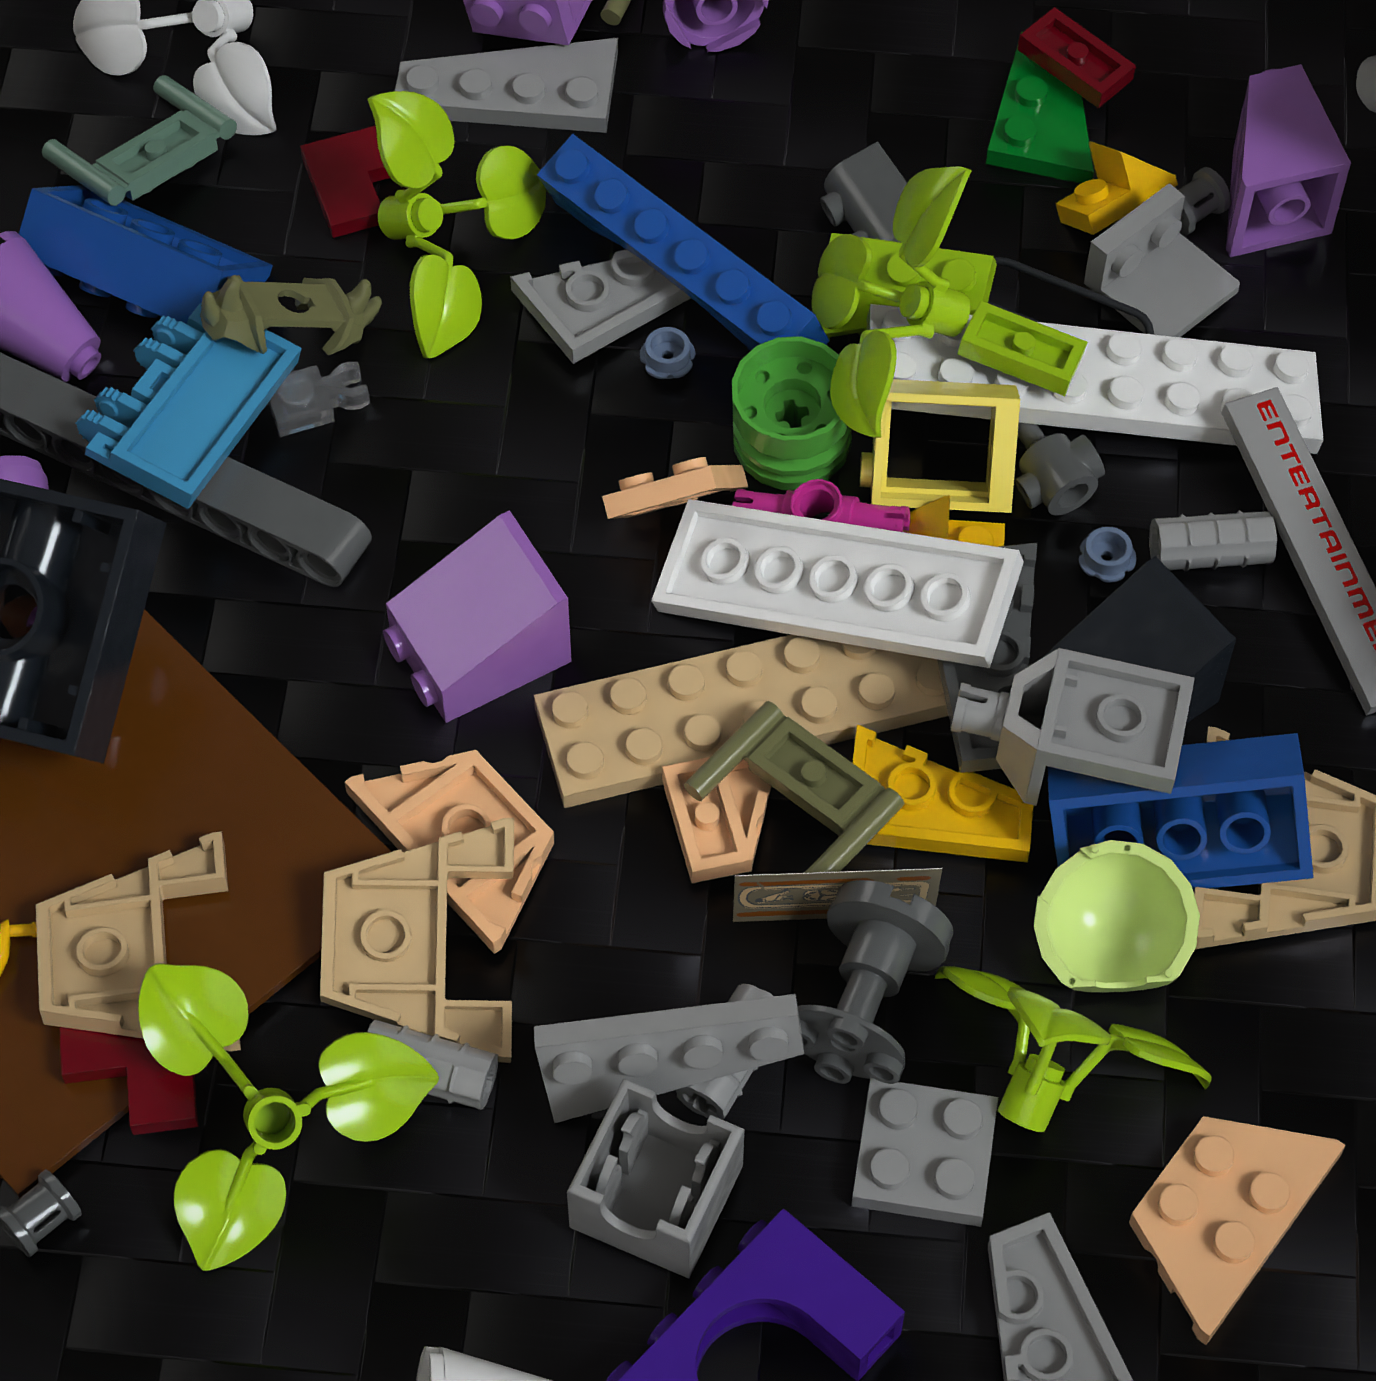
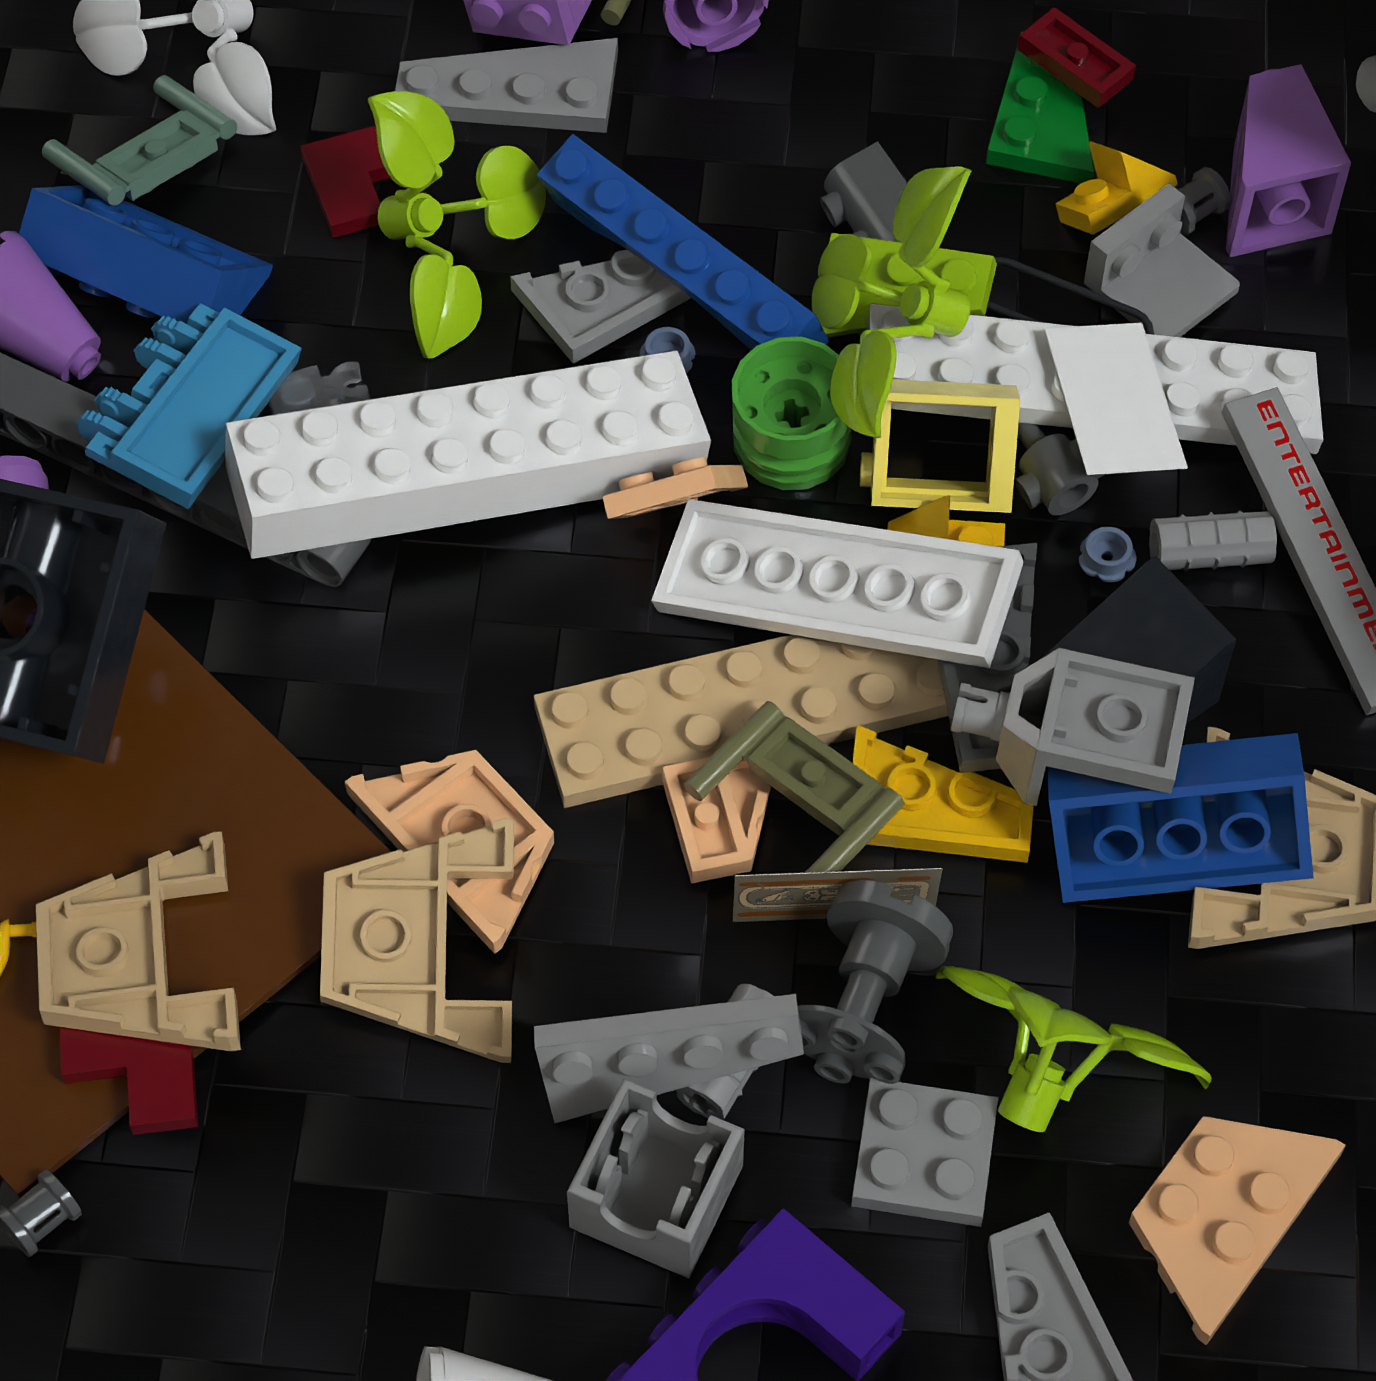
(231, 1202): lime plant -> none
(248, 308): olive piece -> none
(459, 452): none -> white brick
(463, 1071): light grey axle -> none
(480, 621): medium lavender slope -> none
(821, 497): dark pink pin -> none
(1022, 348): lime plate -> none
(1115, 399): none -> white sticker
(1117, 919): yellowish green cylinder -> none

